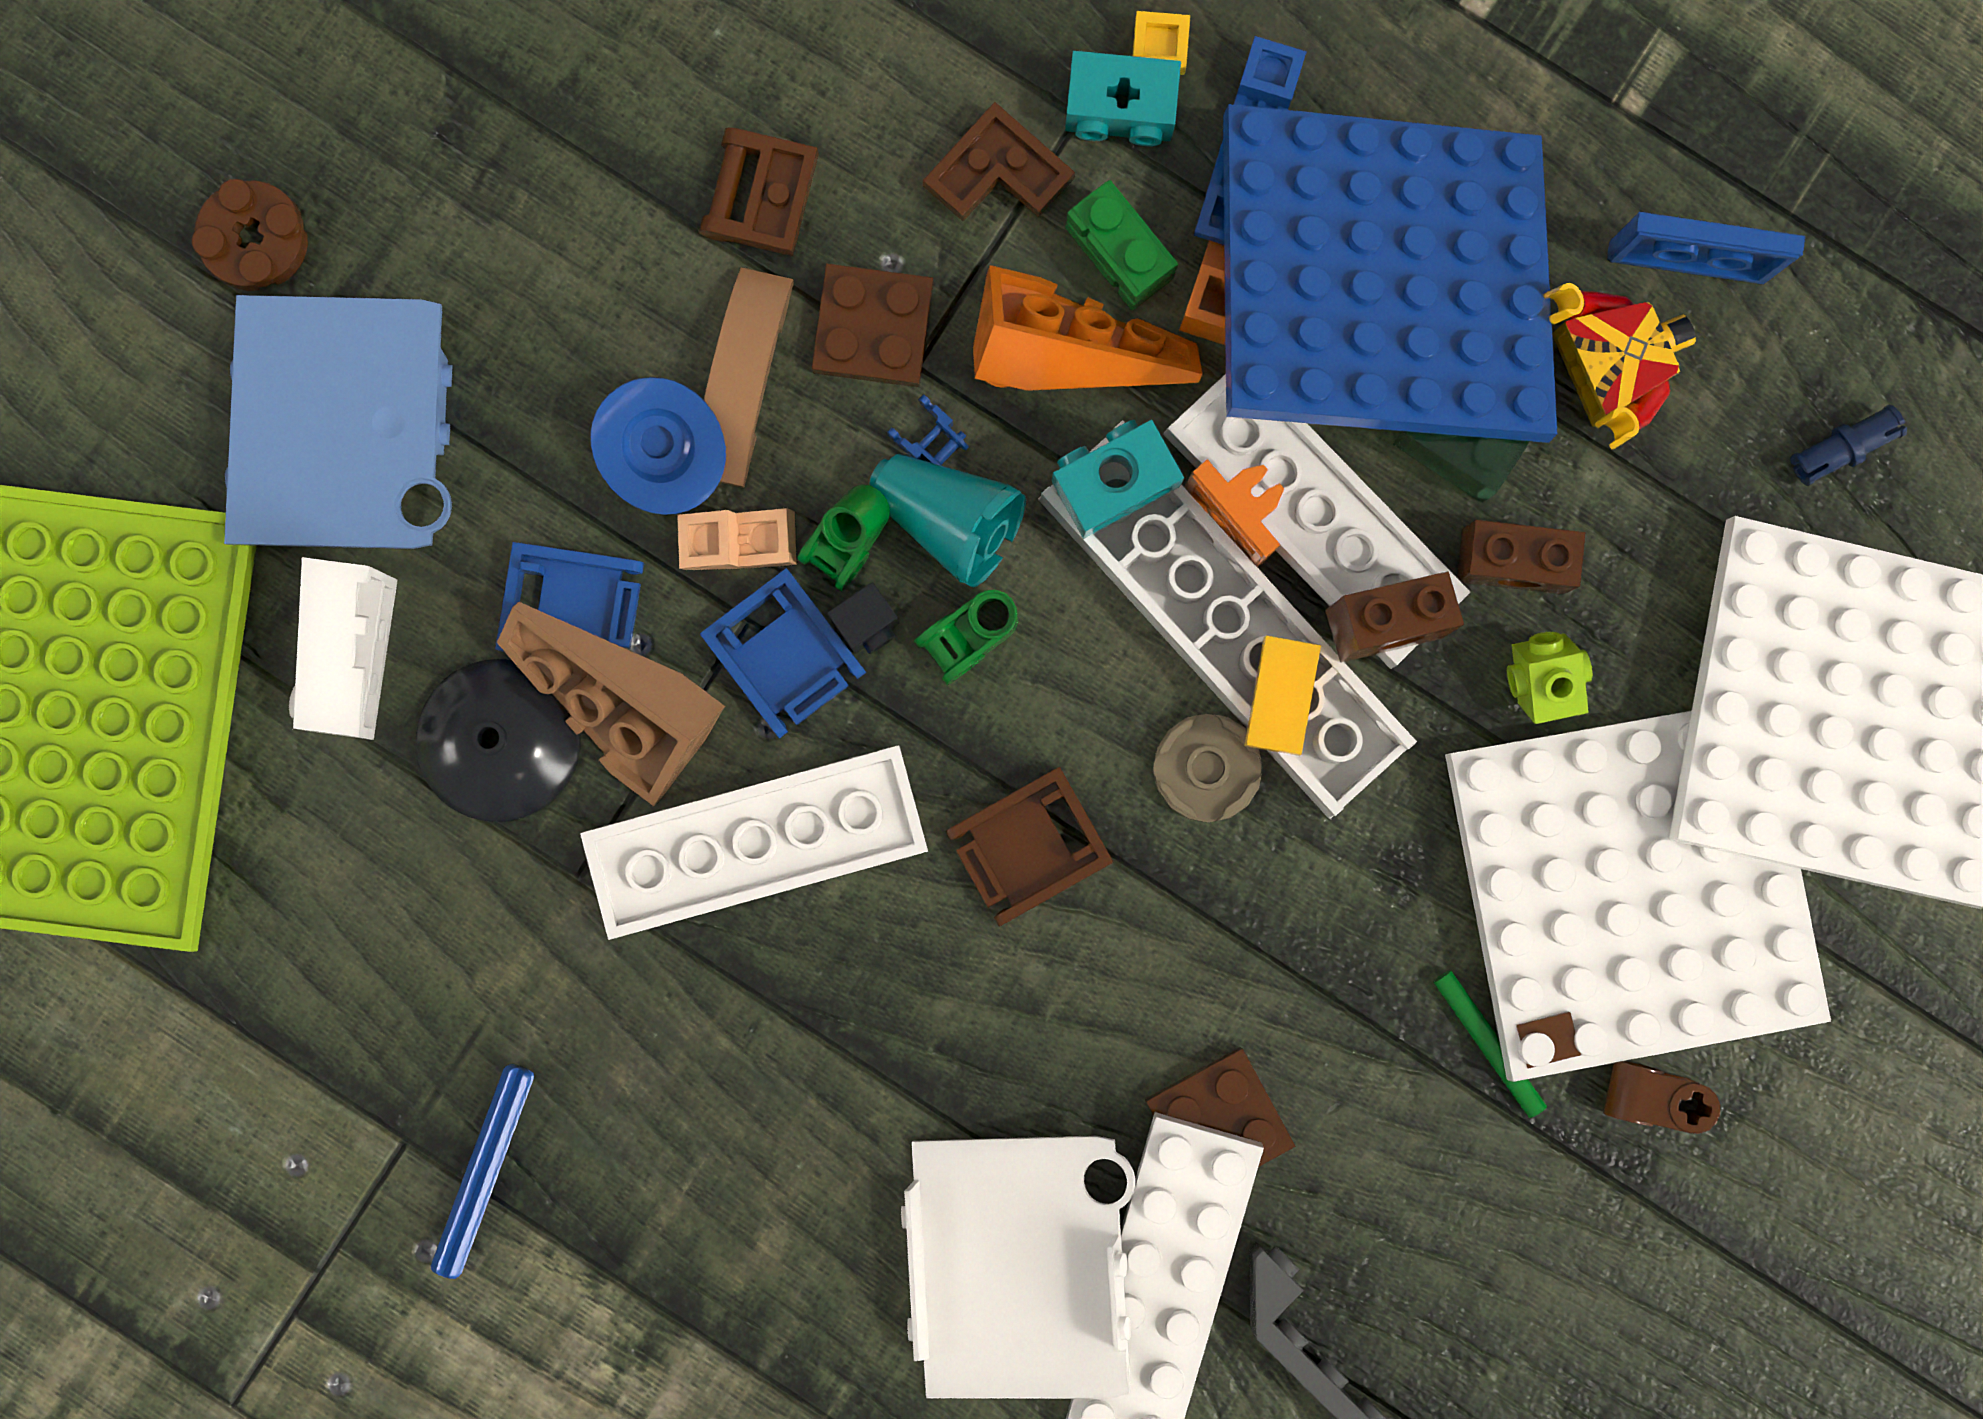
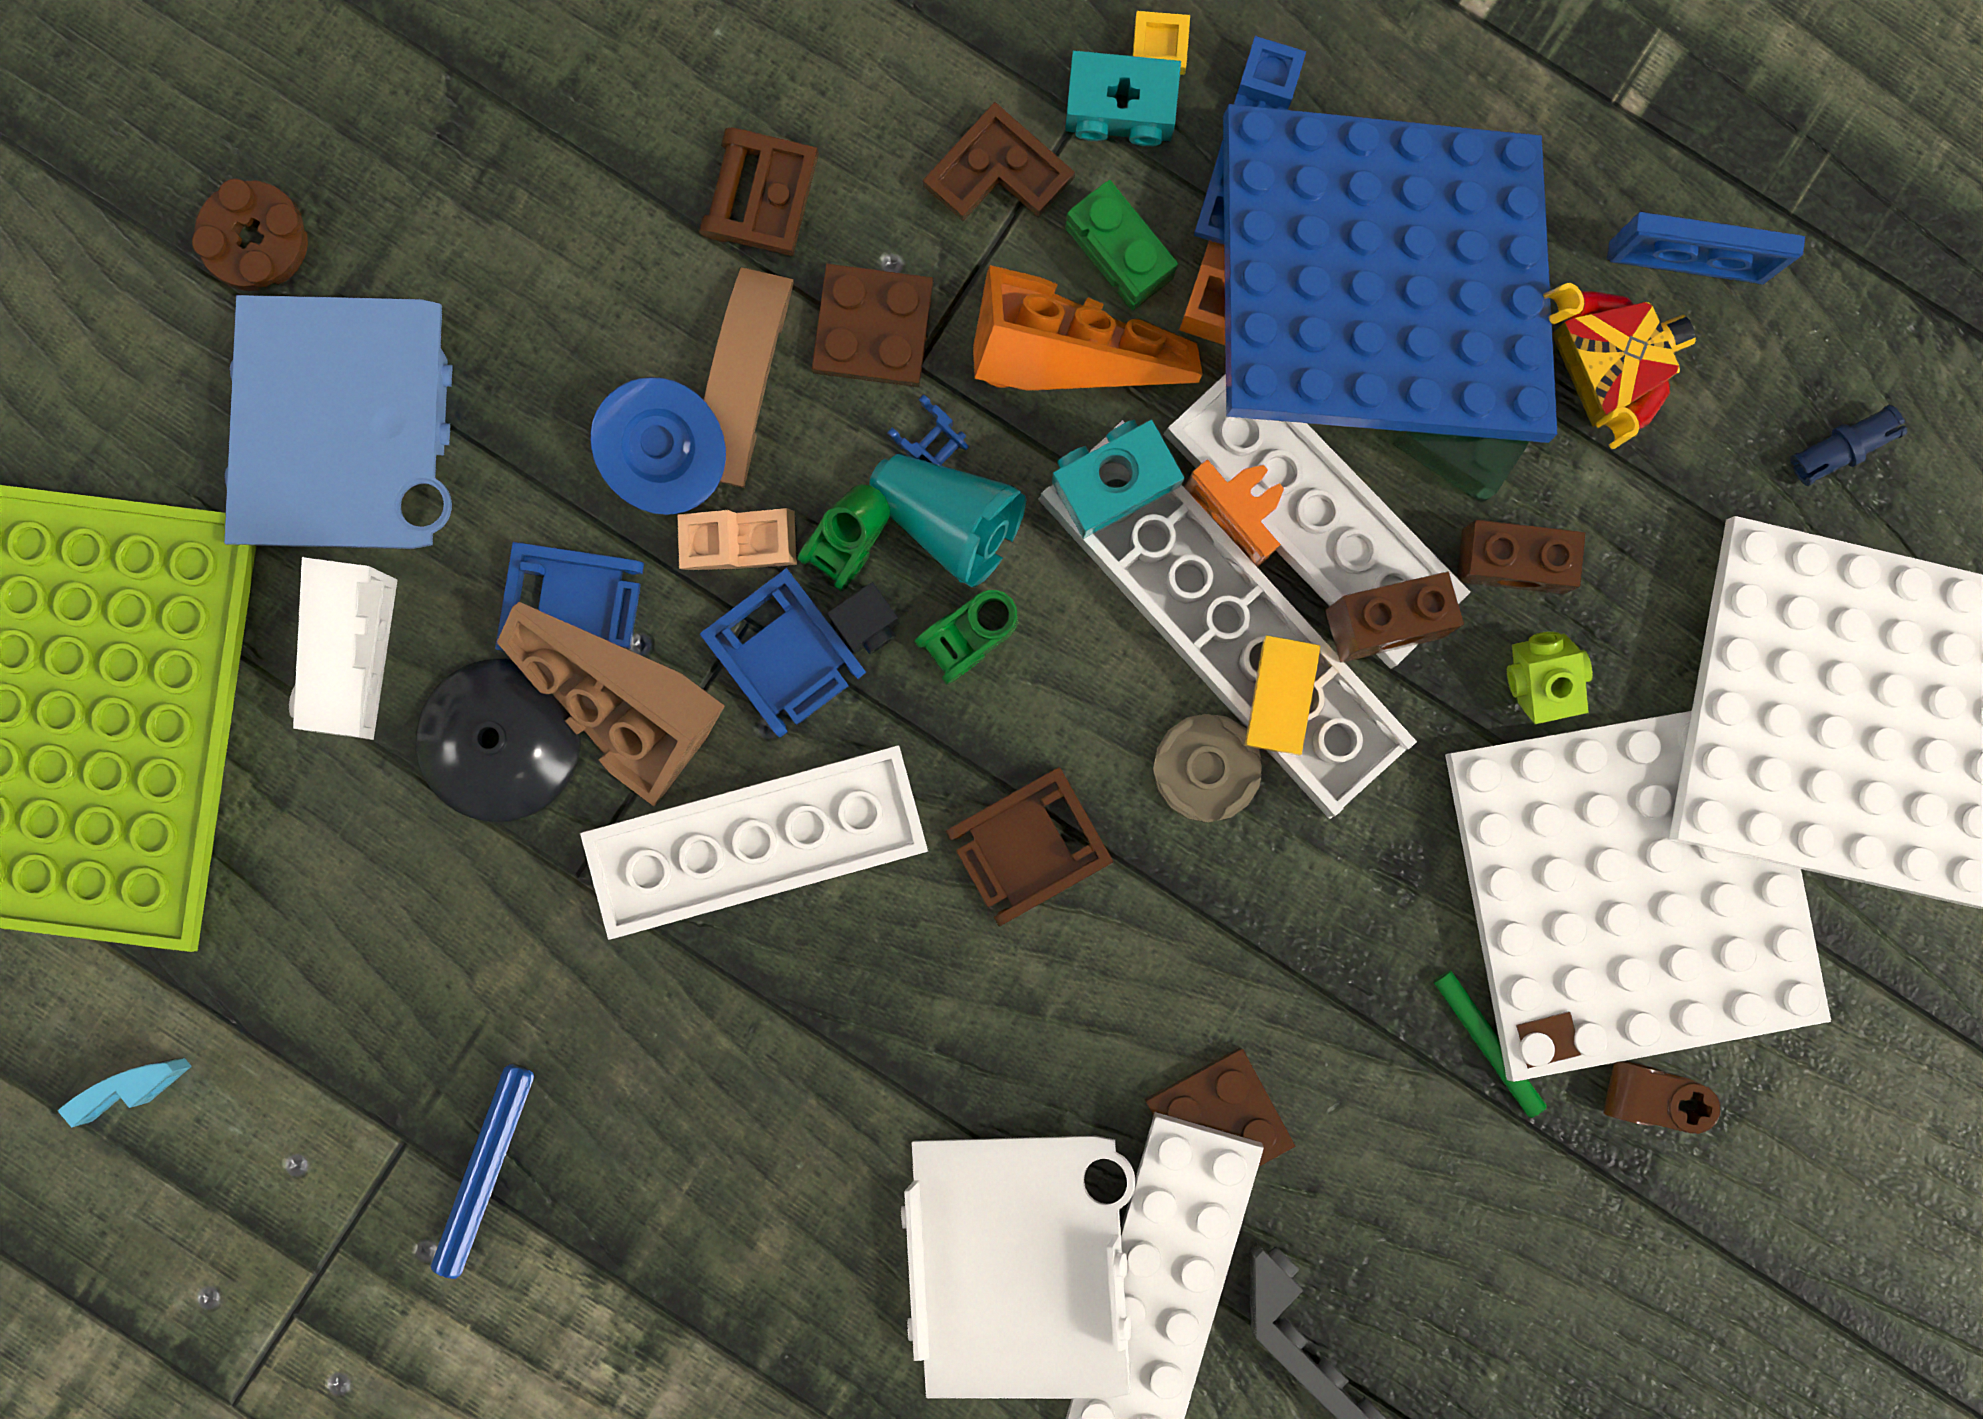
(132, 1086): none -> medium azure slope

